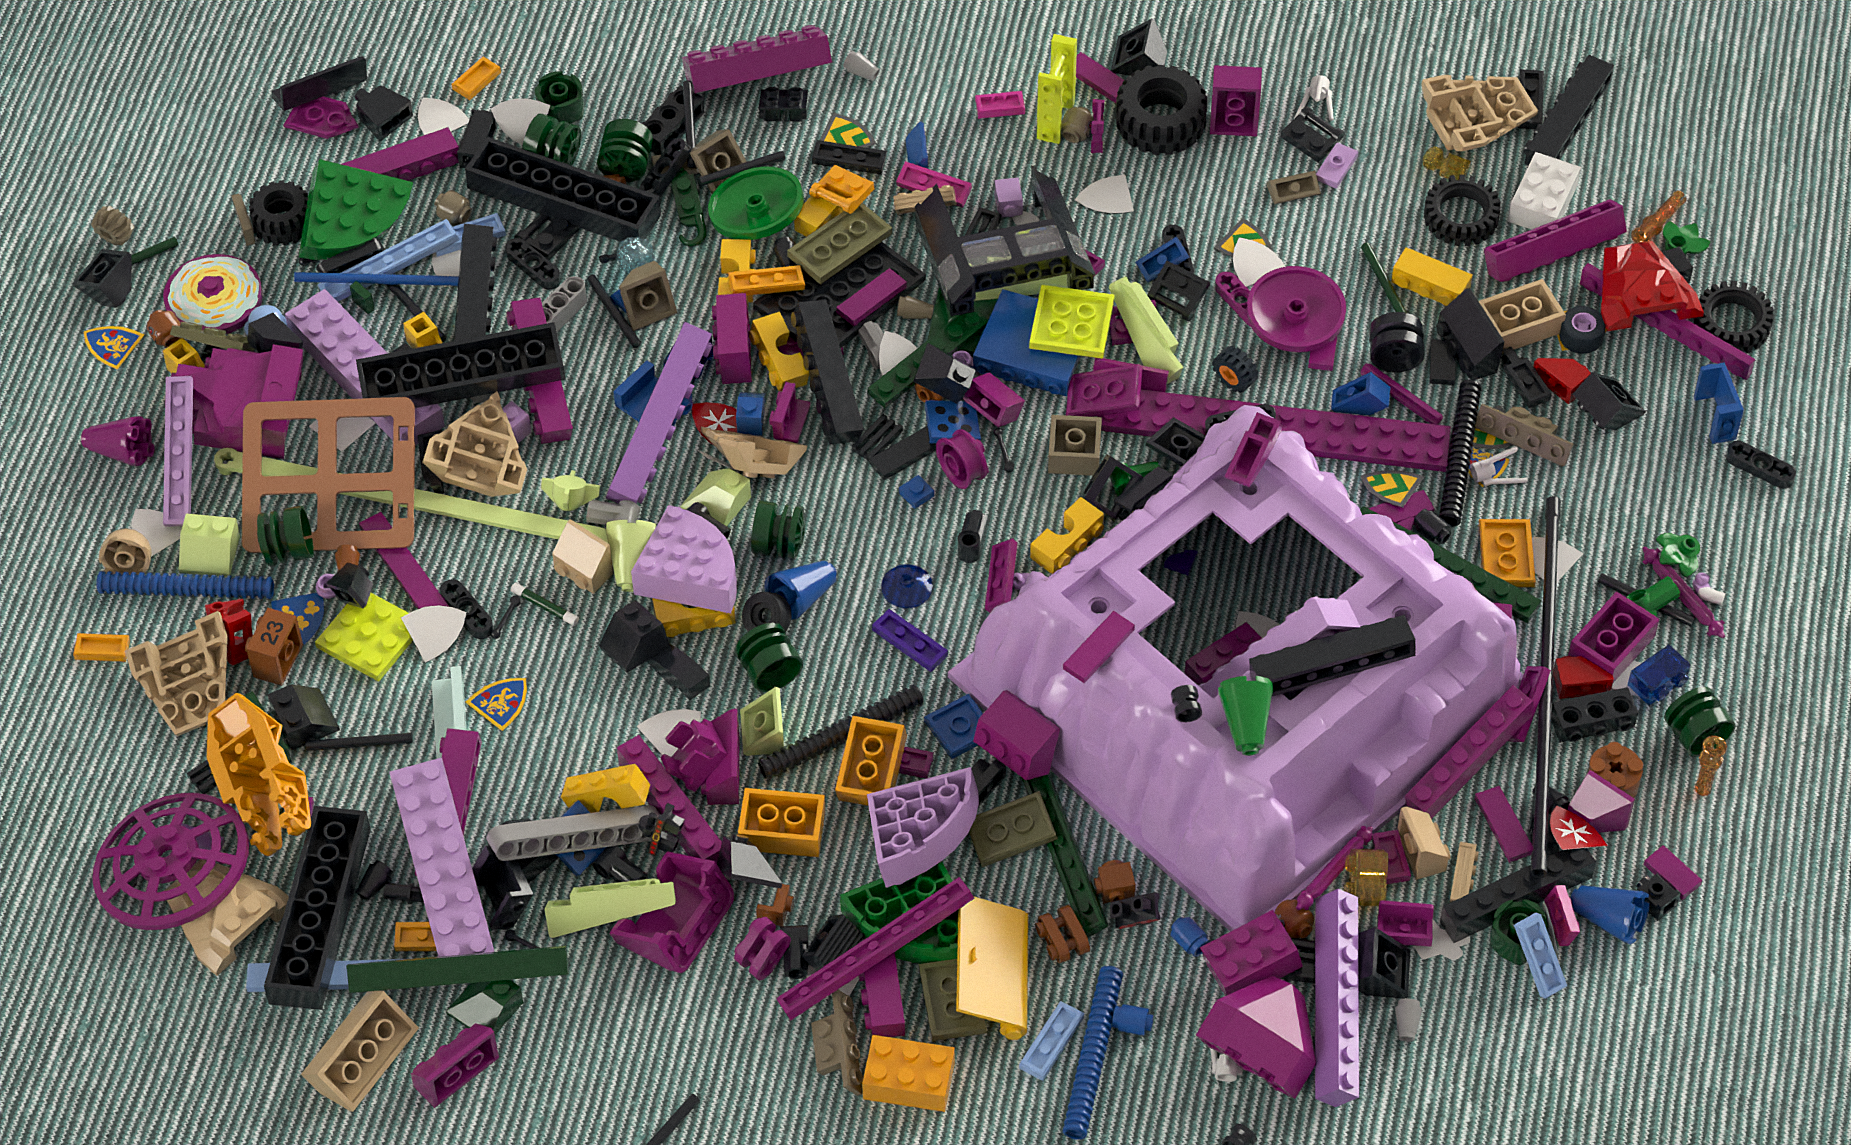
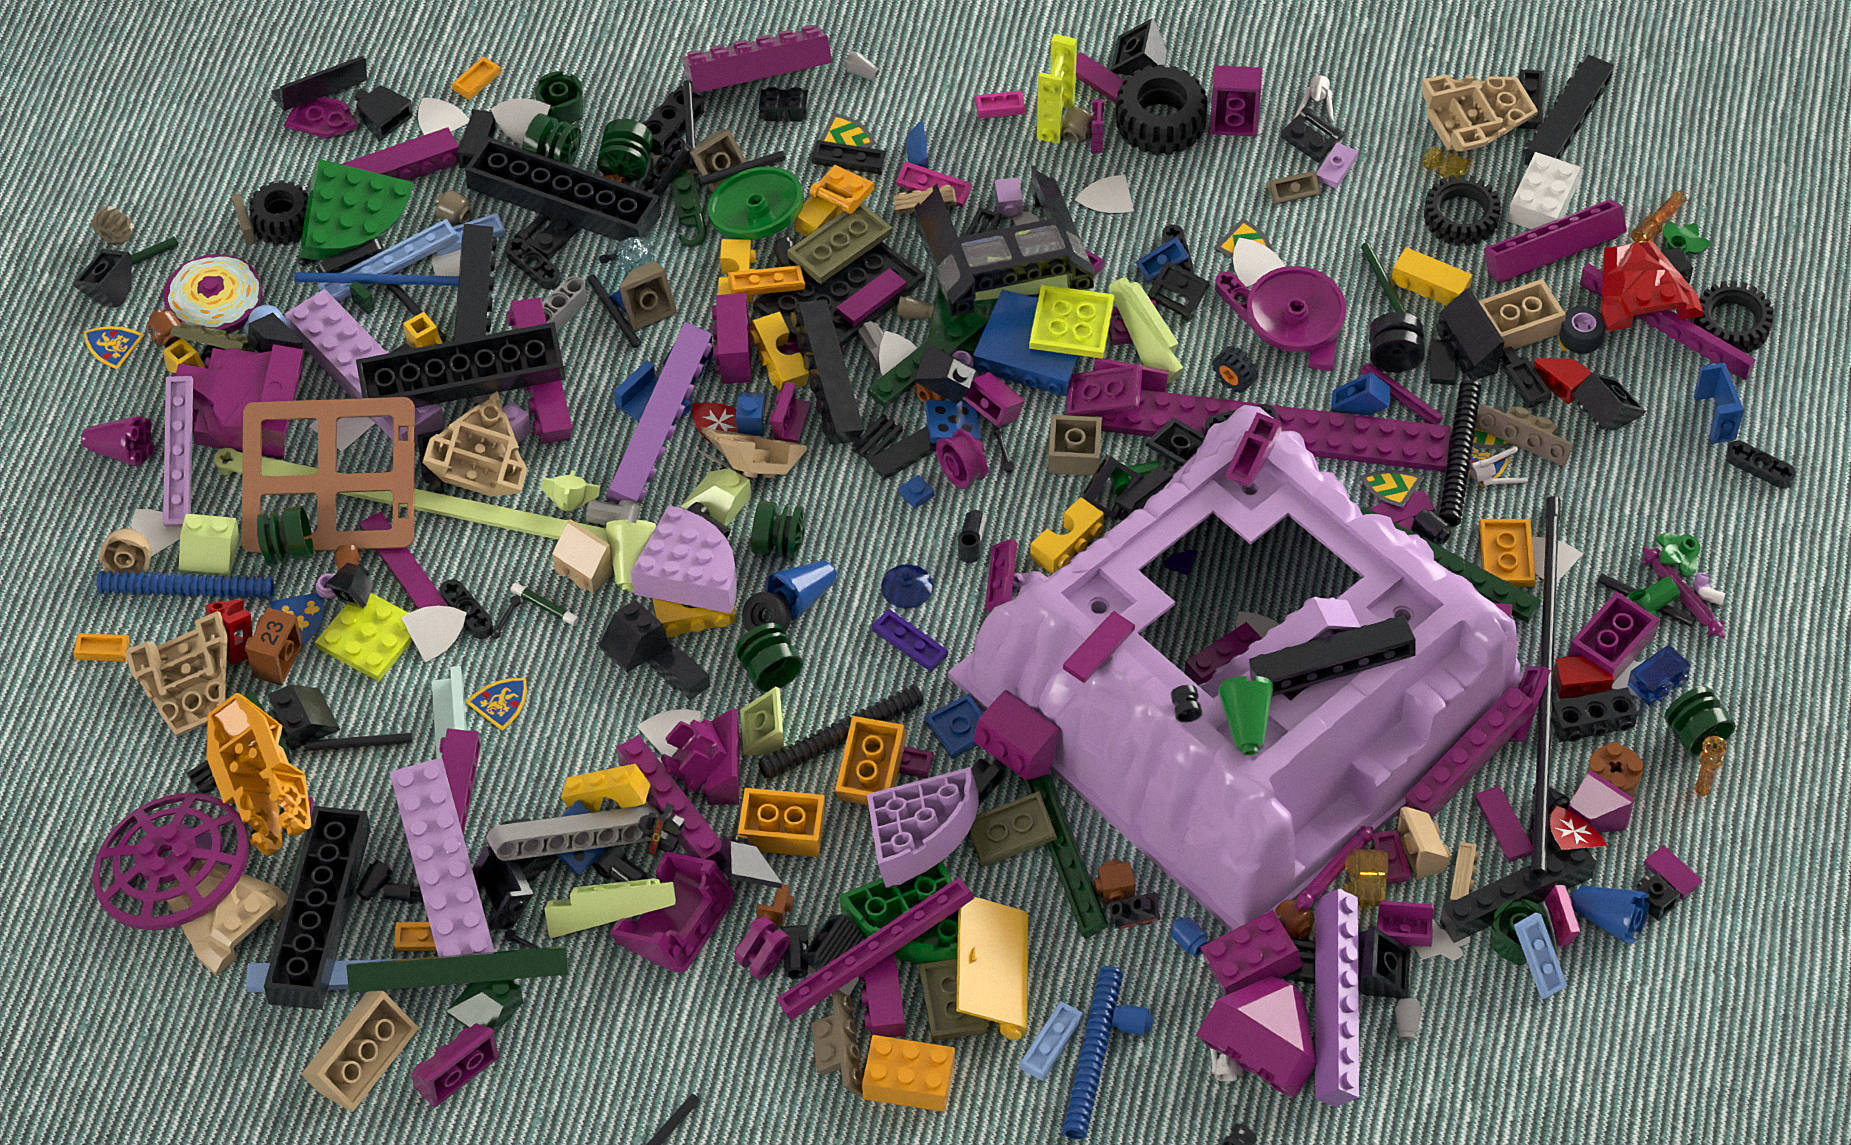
(1057, 947): dark orange brick -> none

